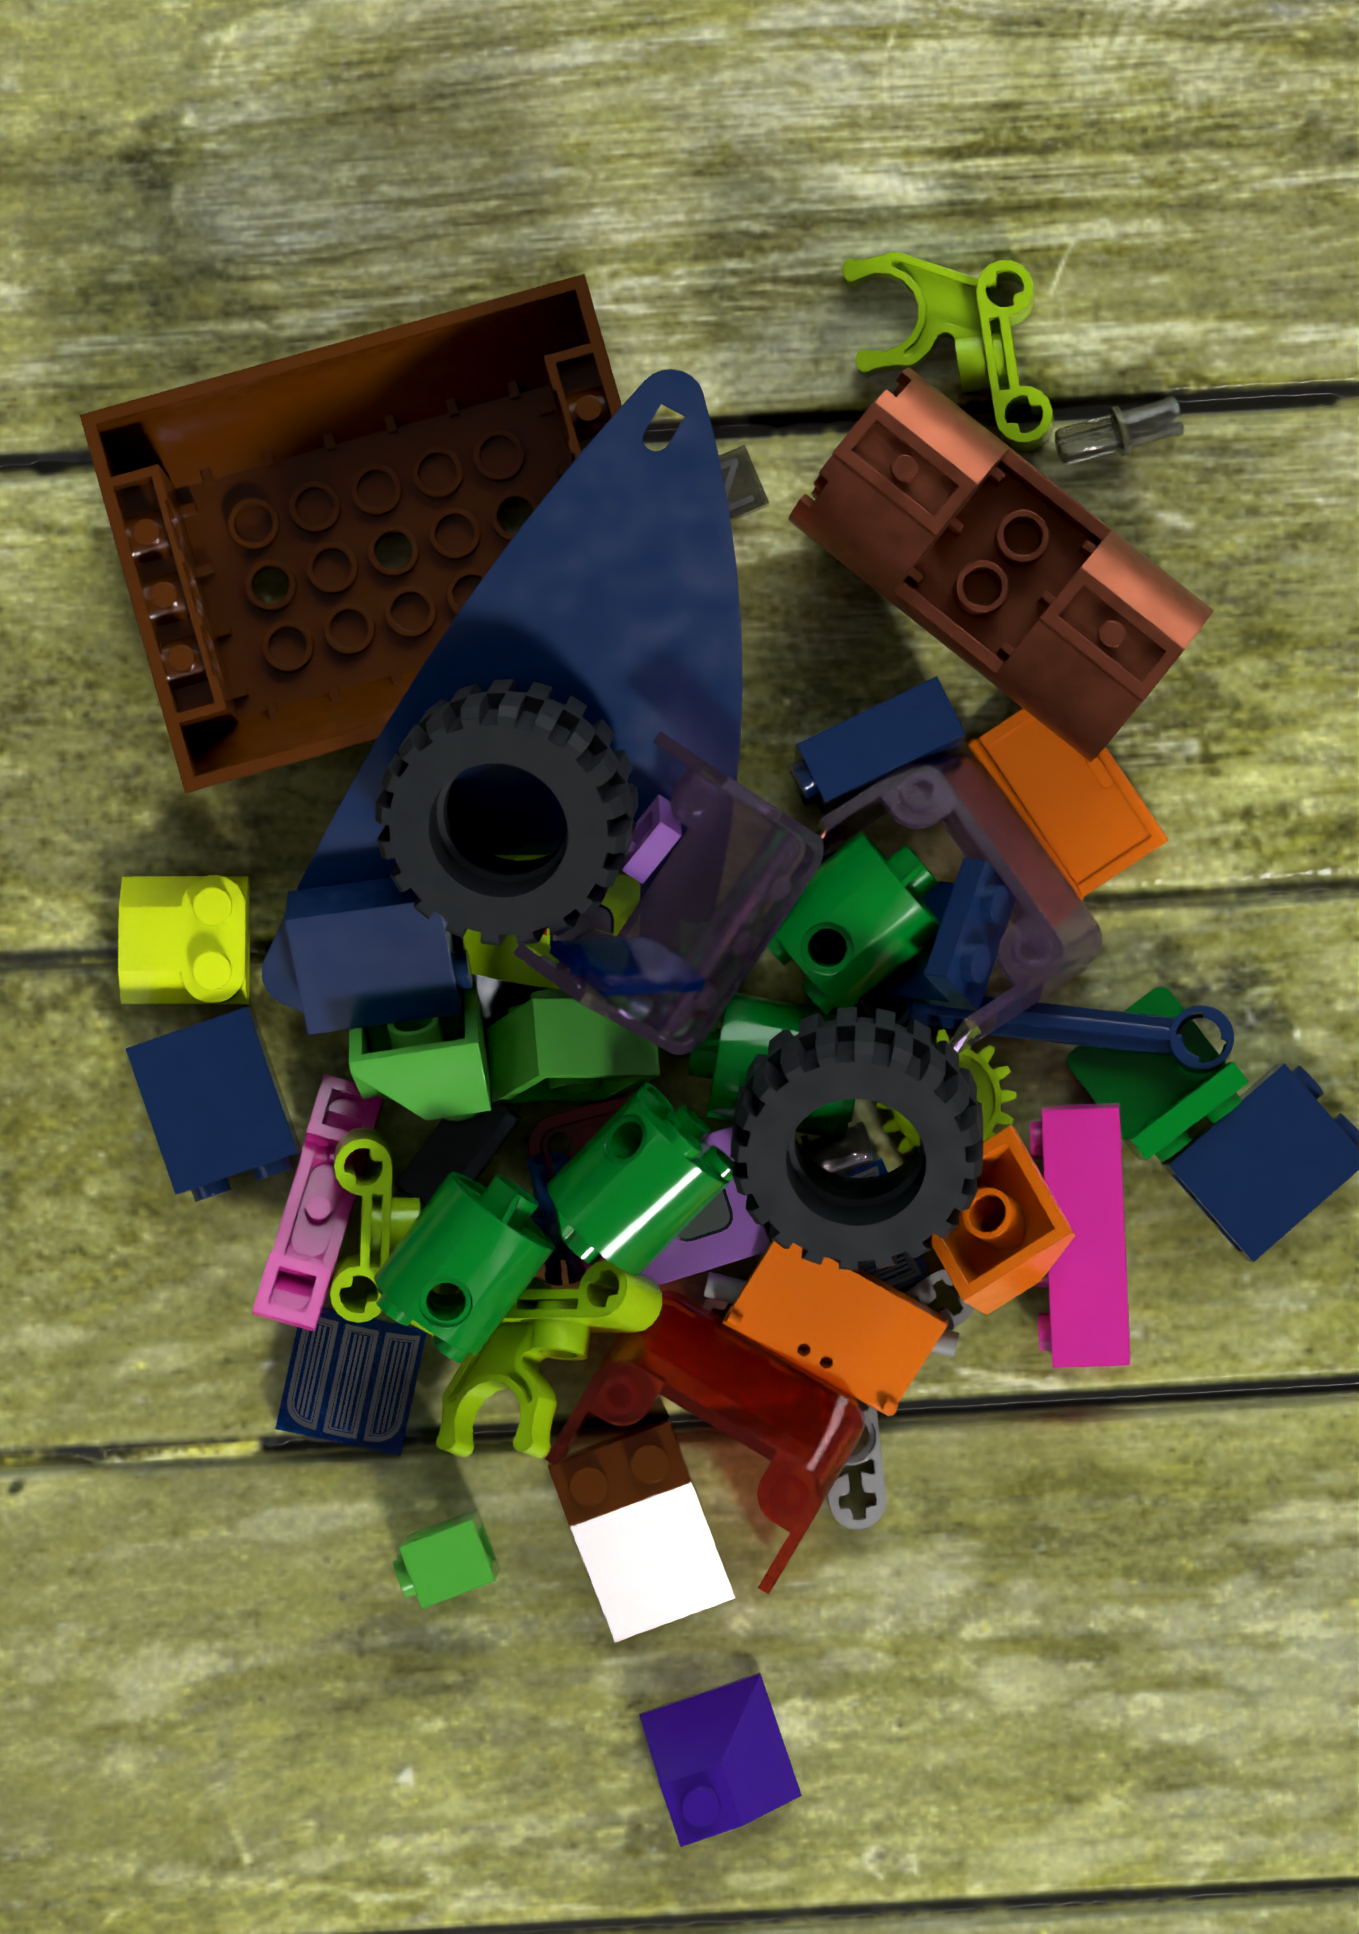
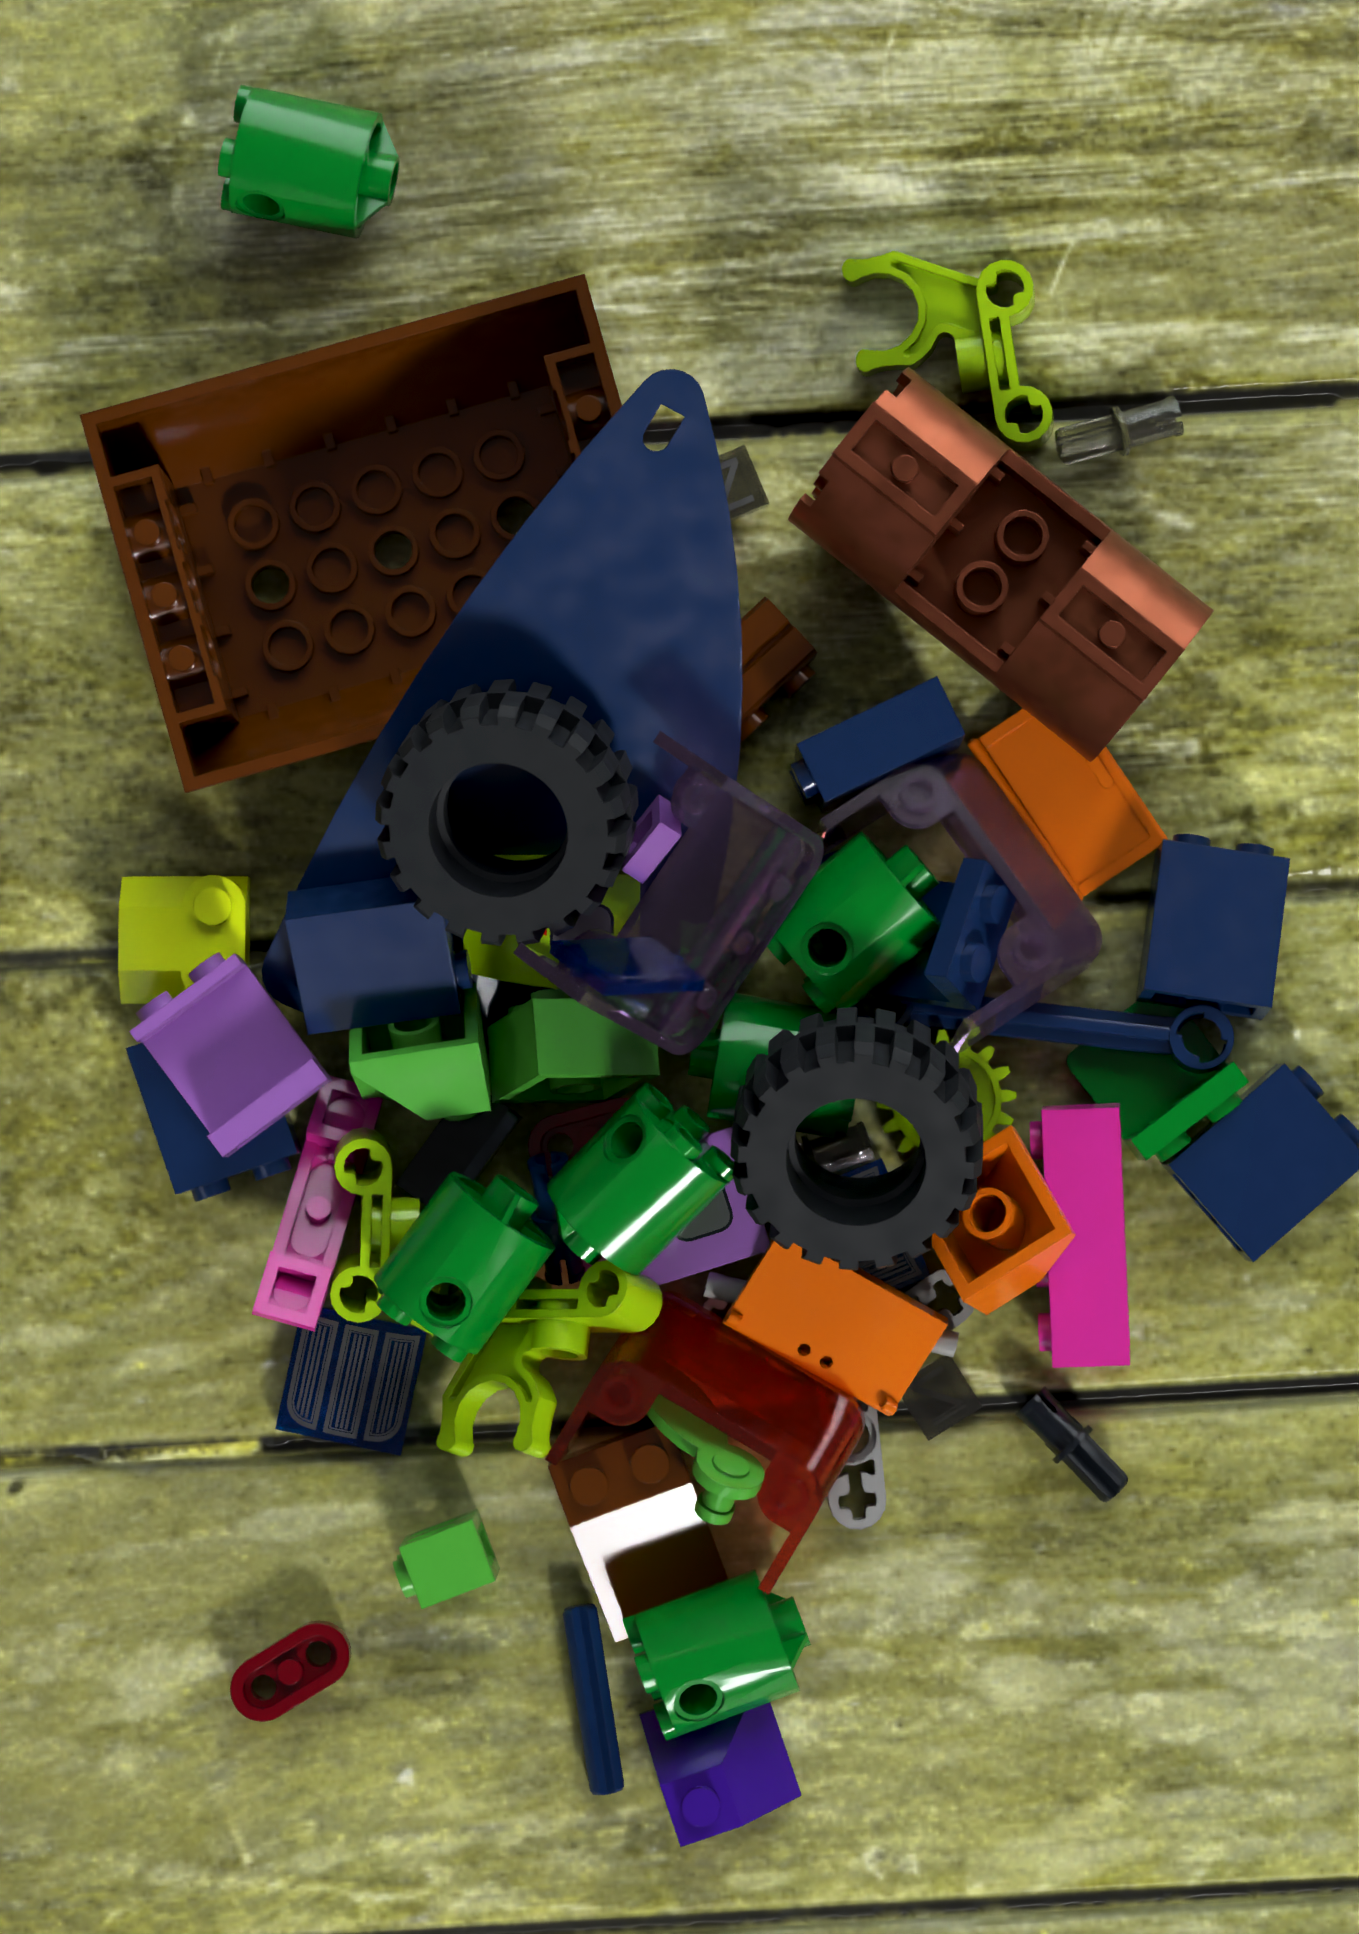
(229, 1052): none -> medium lavender panel
(291, 1669): none -> dark red plate
(307, 162): none -> green cylinder
(593, 1699): none -> dark blue axle
(717, 1466): none -> bright green brick
(717, 1652): none -> green cylinder
(772, 661): none -> reddish brown brick
(940, 1397): none -> clear smoke tile
(1073, 1445): none -> black axle
(1213, 926): none -> dark blue brick

